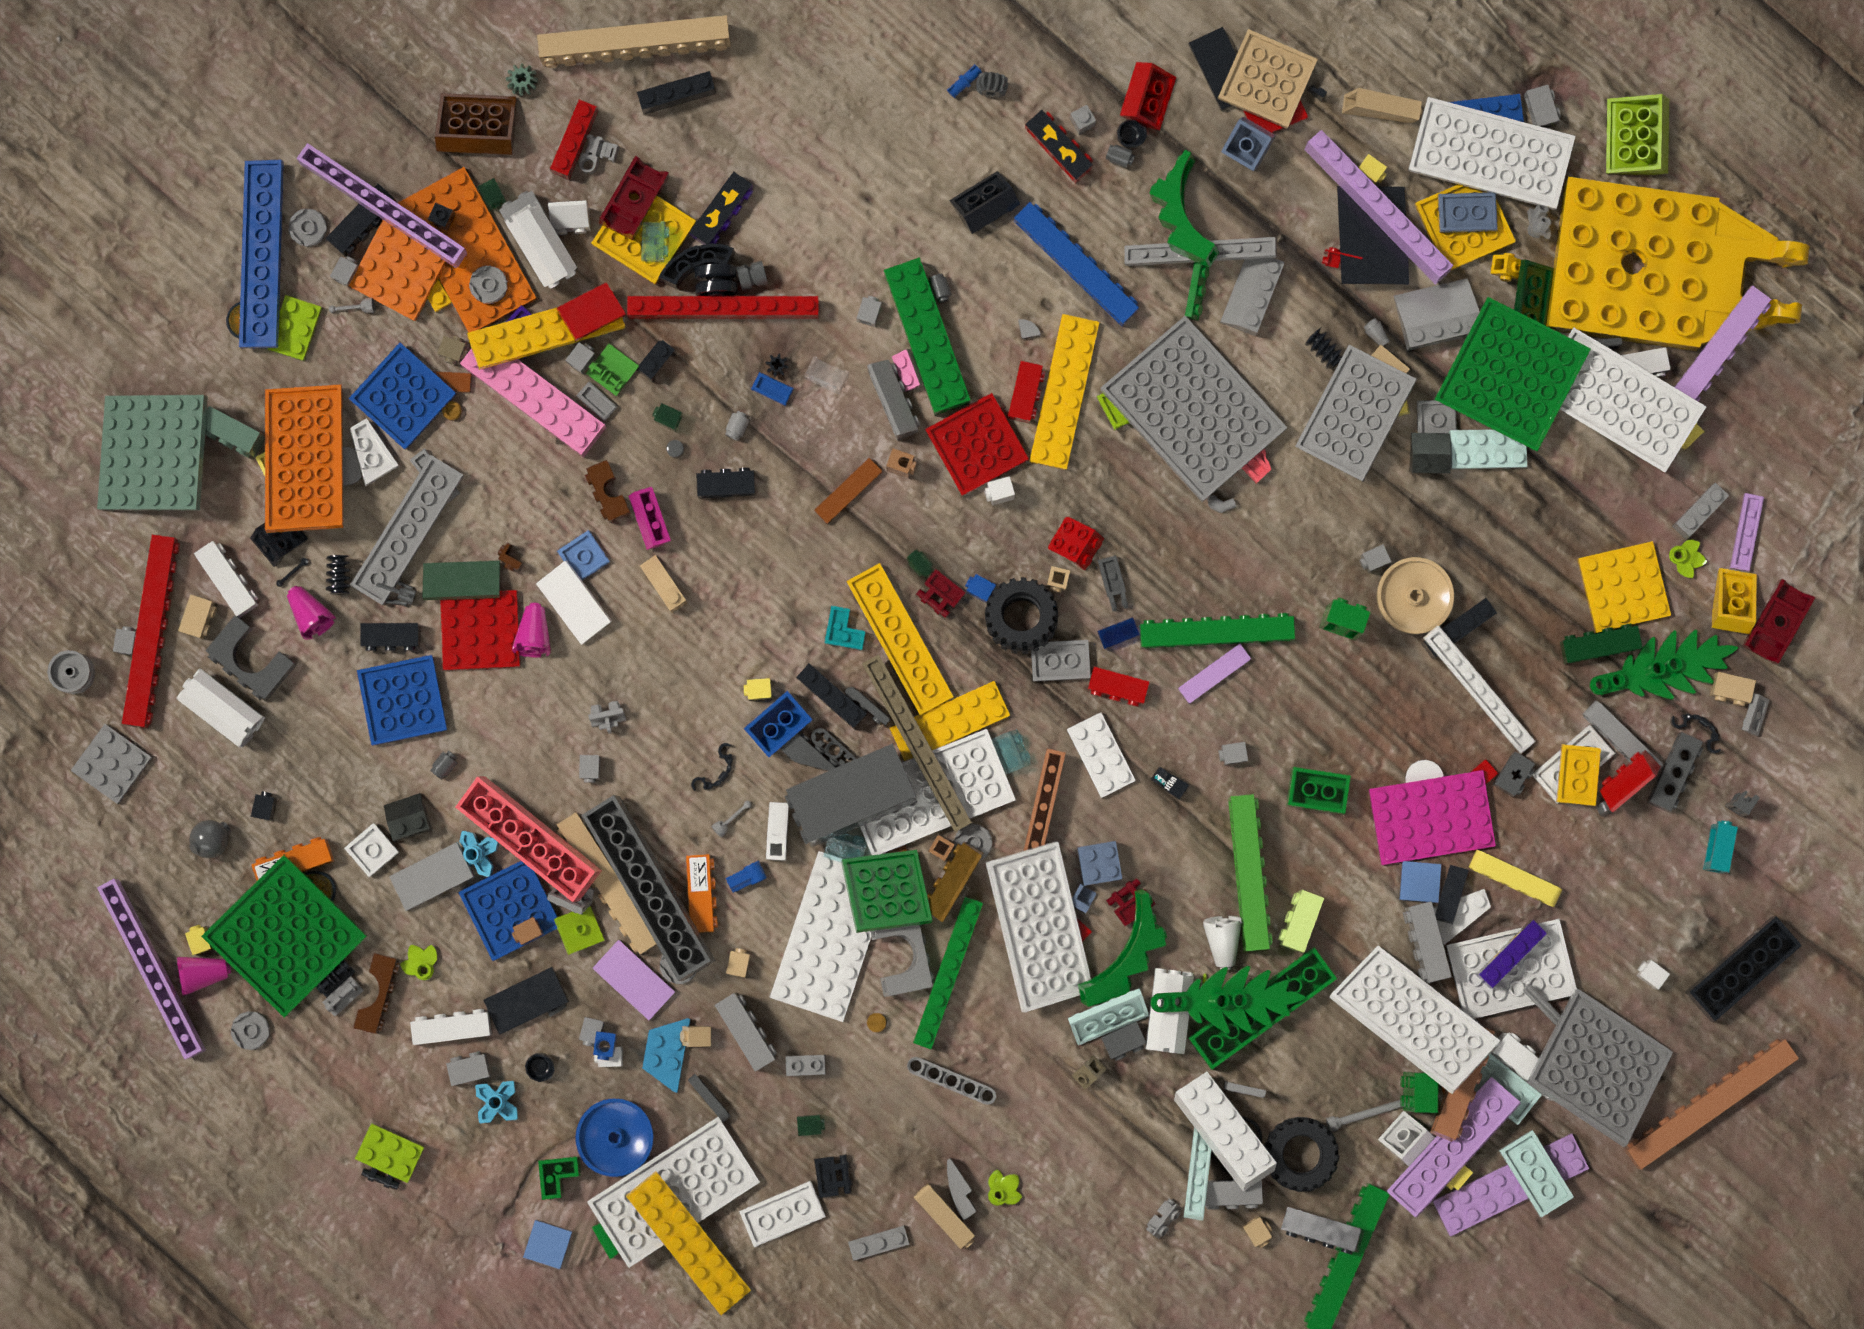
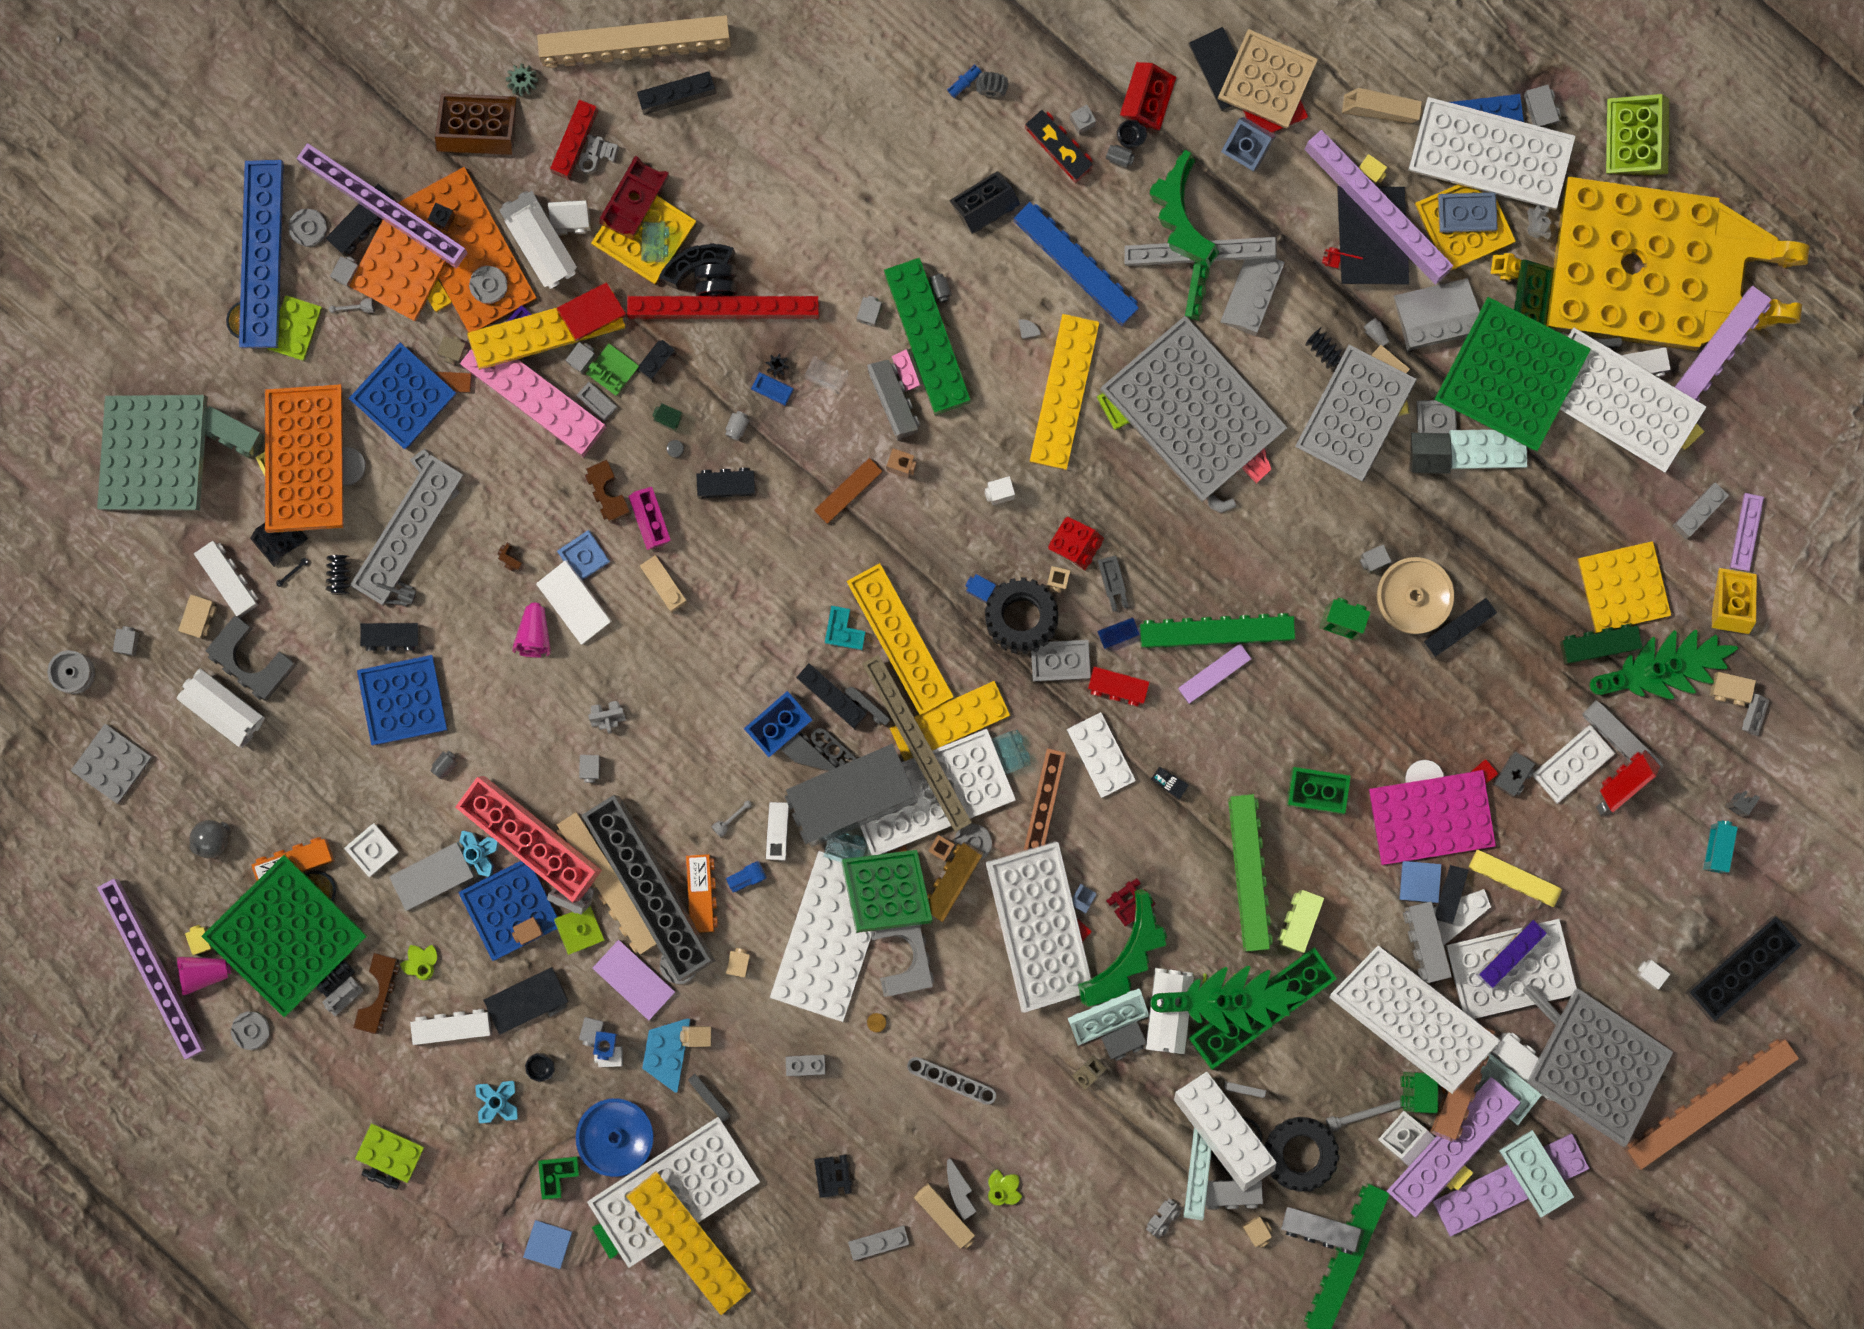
(150, 630): red brick -> none
(264, 806): black brick -> none
(309, 613): dark pink cone -> none
(371, 452): white wing -> none
(407, 817): pearl dark grey slope -> none
(452, 411): pearl gold tile -> none
(461, 580): dark green tile -> none
(468, 1069): light grey brick -> none
(480, 632): red plate -> none
(492, 194): clear green brick -> none
(721, 210): black brick -> none
(722, 777): black piece -> none
(746, 1033): light grey brick -> none
(752, 275): dark grey wheel -> none
(758, 689): light yellow brick -> none
(782, 1213): white tile -> none
(810, 1125): clear green brick -> none
(920, 563): clear green brick -> none
(944, 589): dark red plate -> none
(948, 973): green brick -> none
(976, 444): red plate -> none
(1026, 392): red brick -> none
(1099, 863): sand blue brick -> none
(1223, 939): white cone -> none
(1233, 753): light grey brick -> none
(1317, 93): black tile -> none
(1479, 689): white tile -> none
(1578, 775): yellow plate -> none
(1689, 558): lime plate -> none
(1693, 748): dark grey brick -> none
(1703, 721): black piece -> none
(1766, 637): dark red piece -> none

